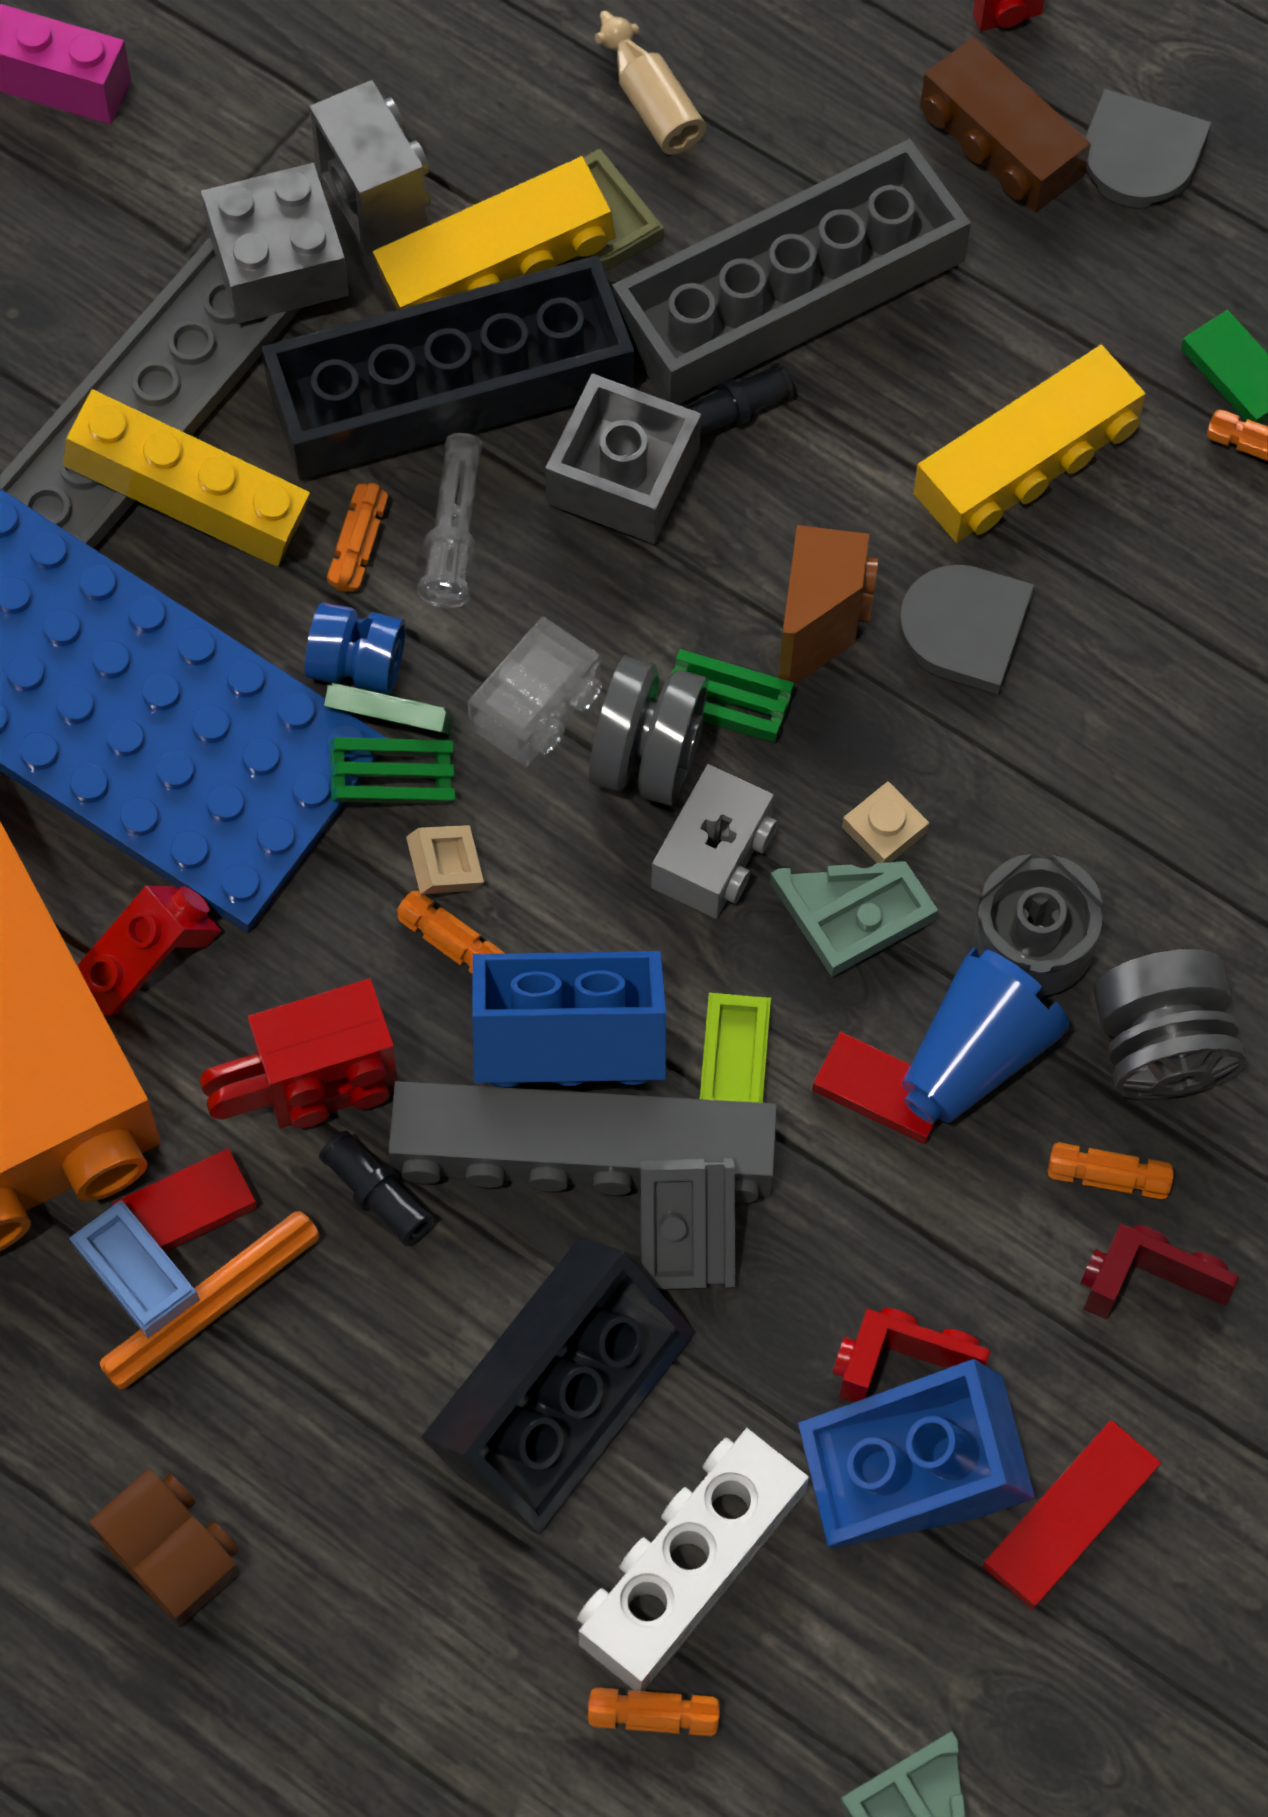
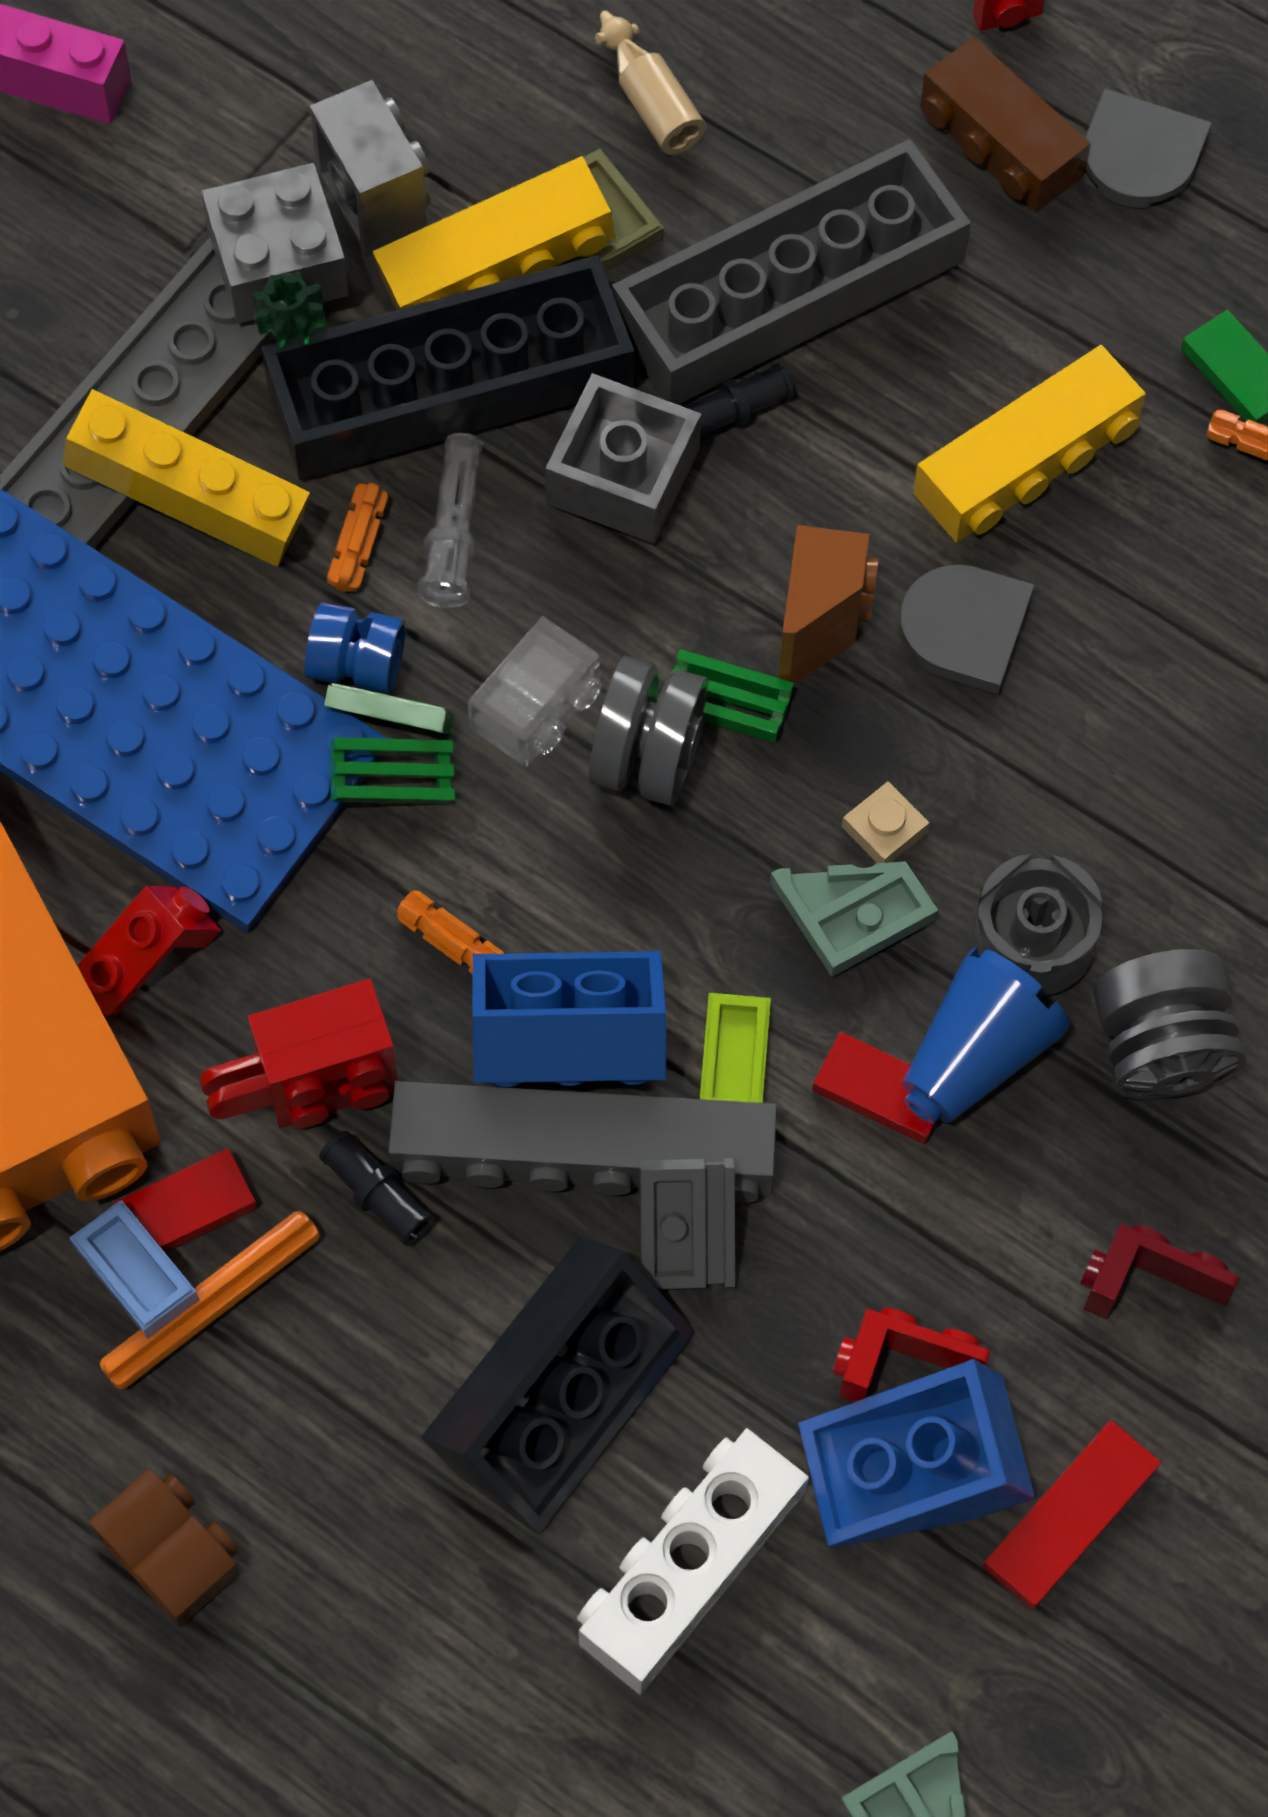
(289, 308): none -> clear green gear
(445, 859): tan plate -> none
(653, 1711): orange axle -> none
(716, 809): light grey brick -> none
(1110, 1170): orange axle -> none

